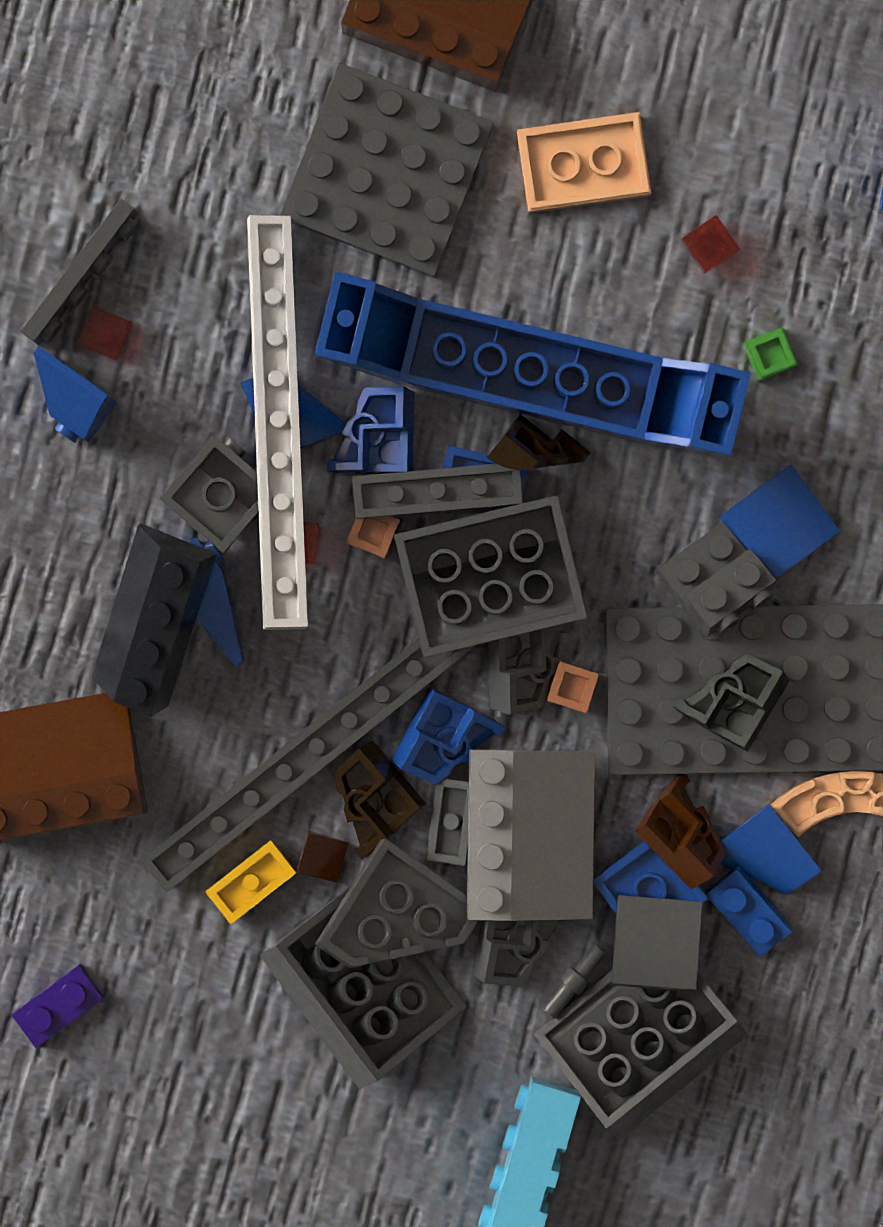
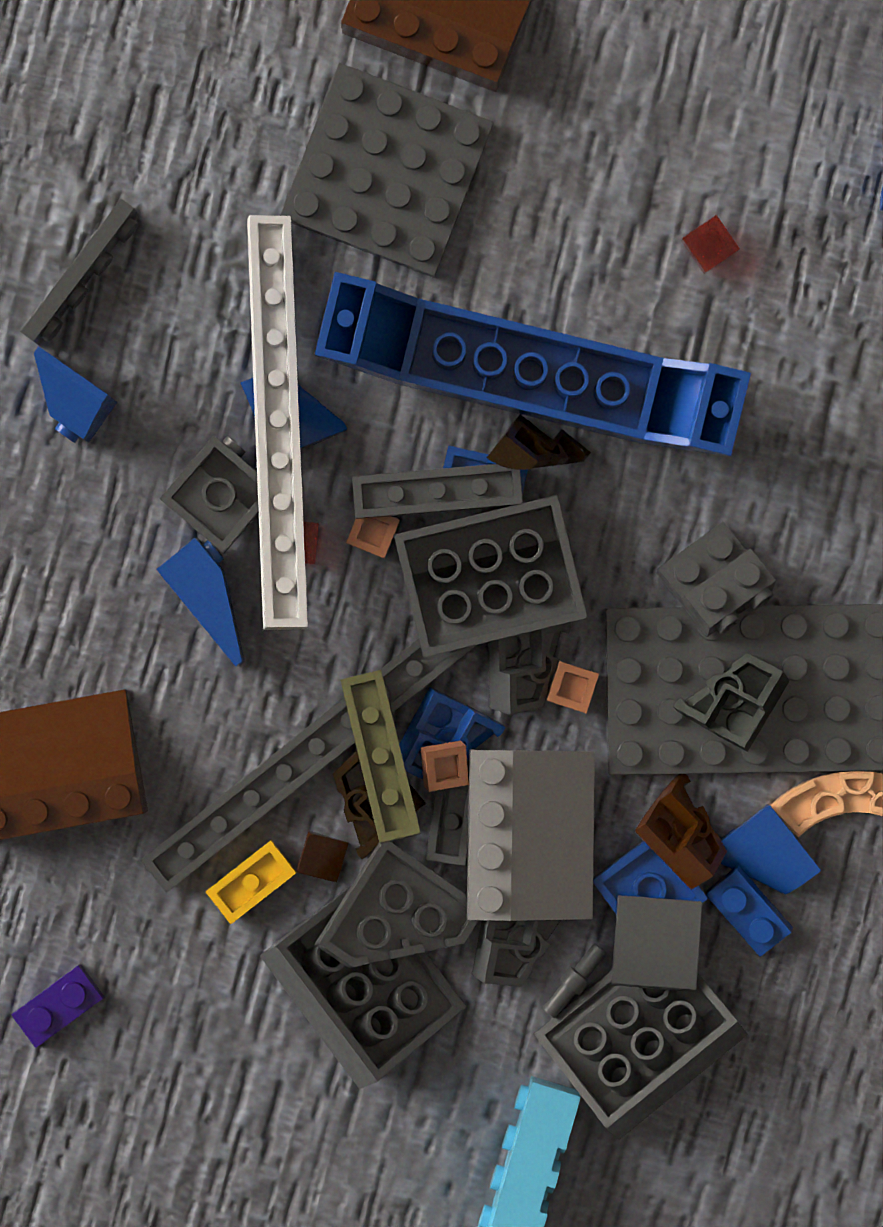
(104, 333): clear red plate -> none
(152, 620): black slope -> none
(379, 434): blue slope -> none
(380, 757): none -> olive plate
(444, 766): none -> nougat plate
(583, 162): light nougat tile -> none
(770, 354): bright green tile -> none
(780, 521): blue slope -> none

